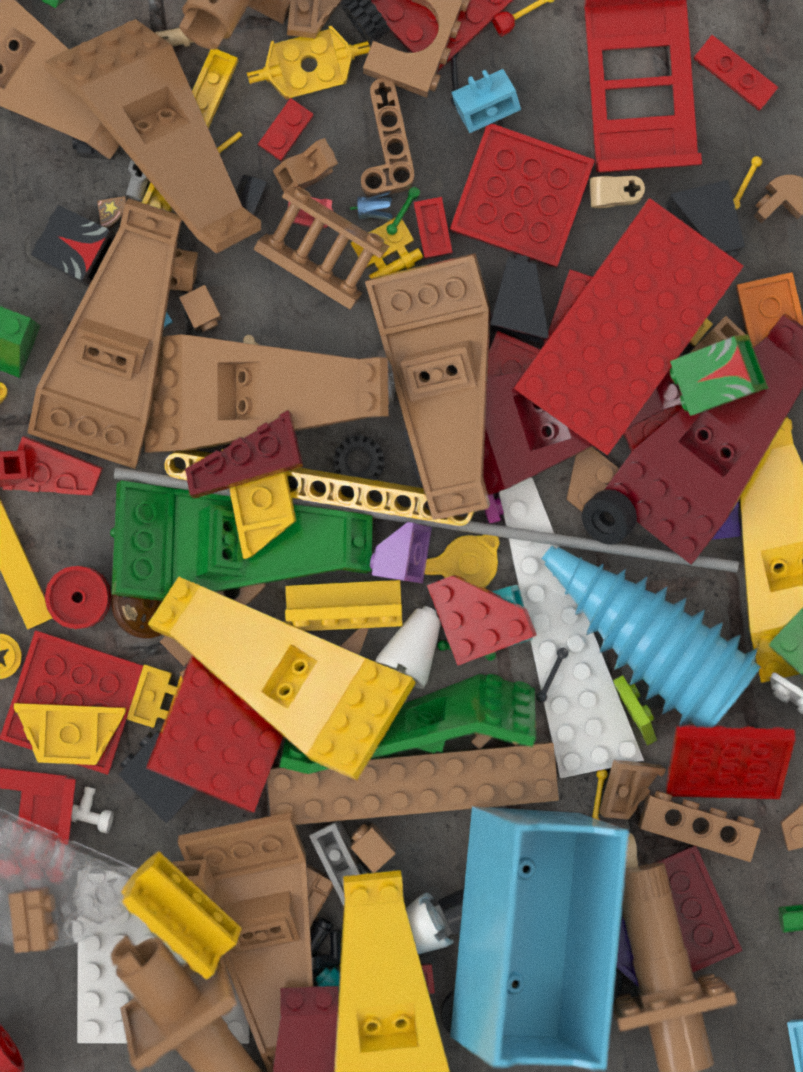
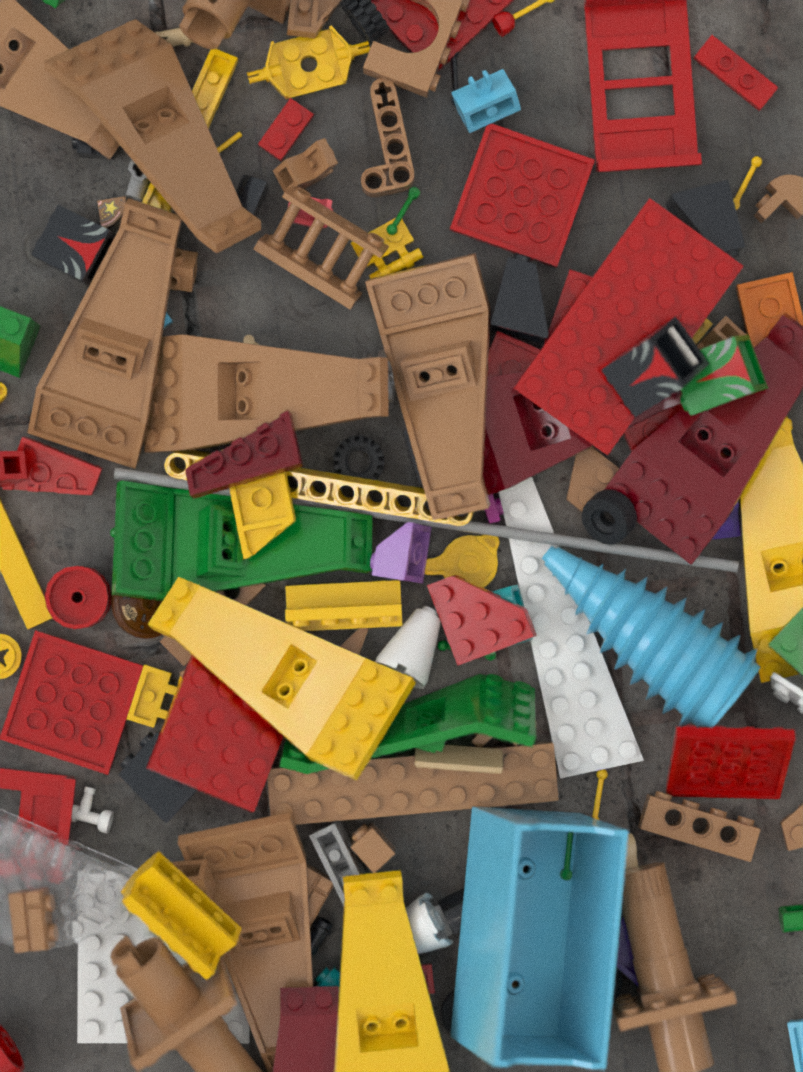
(69, 732): yellow wing -> none
(201, 309): medium nougat brick -> none
(334, 957): black plate -> none
(368, 205): flat silver piece -> none
(433, 228): red plate -> none
(462, 759): none -> tan slope
(562, 653): black hinge -> none
(566, 873): none -> green hinge
(609, 191): tan piece -> none
(627, 787): medium nougat wing -> none
(641, 715): lime wing -> none
(655, 367): none -> black slope
(699, 910): dark red plate -> none

